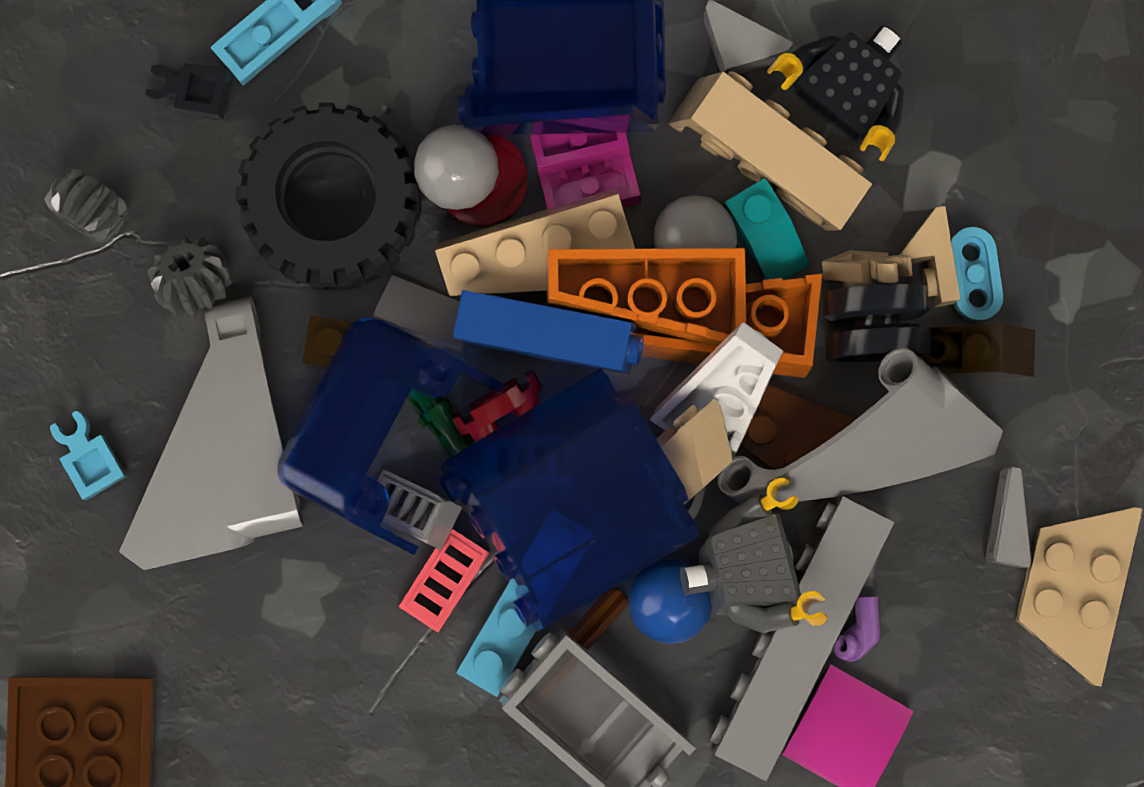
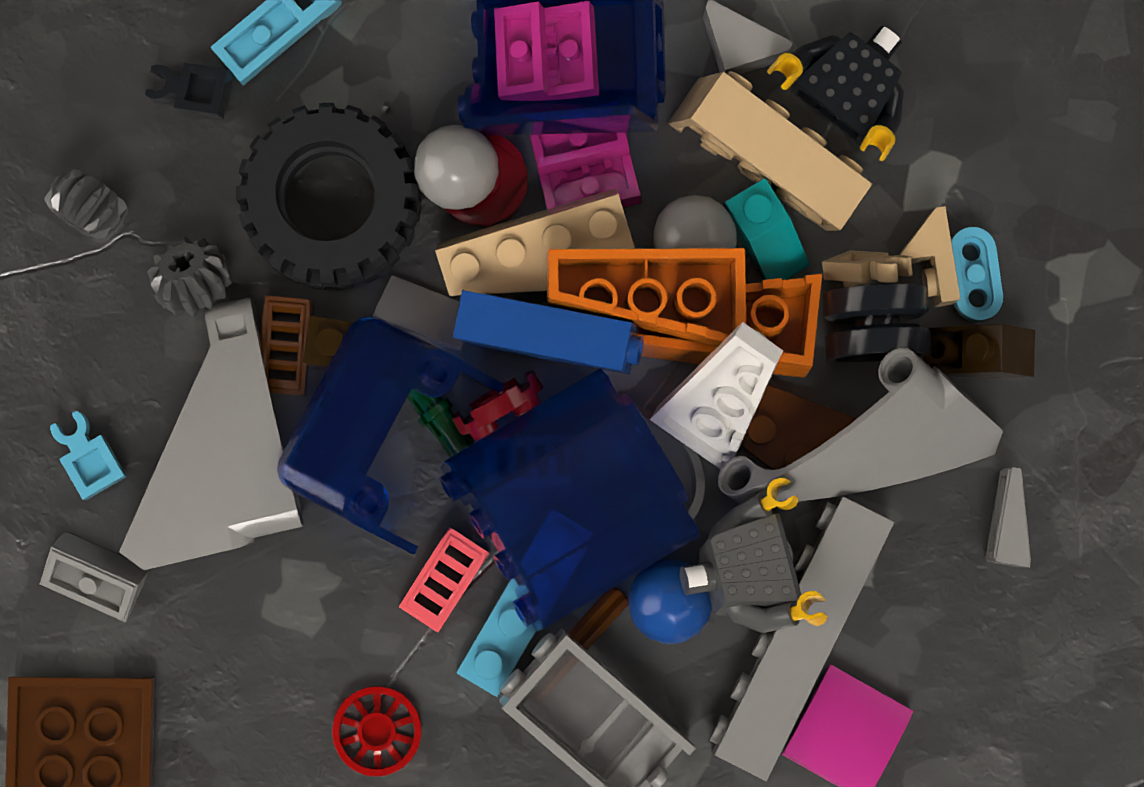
(93, 576): none -> light grey slope
(300, 306): none -> reddish brown slope
(376, 731): none -> red wheel
(439, 520): light grey slope -> none
(546, 52): none -> dark pink slope
(697, 446): tan slope -> none
(862, 634): medium lavender arm -> none
(1078, 587): tan wing -> none

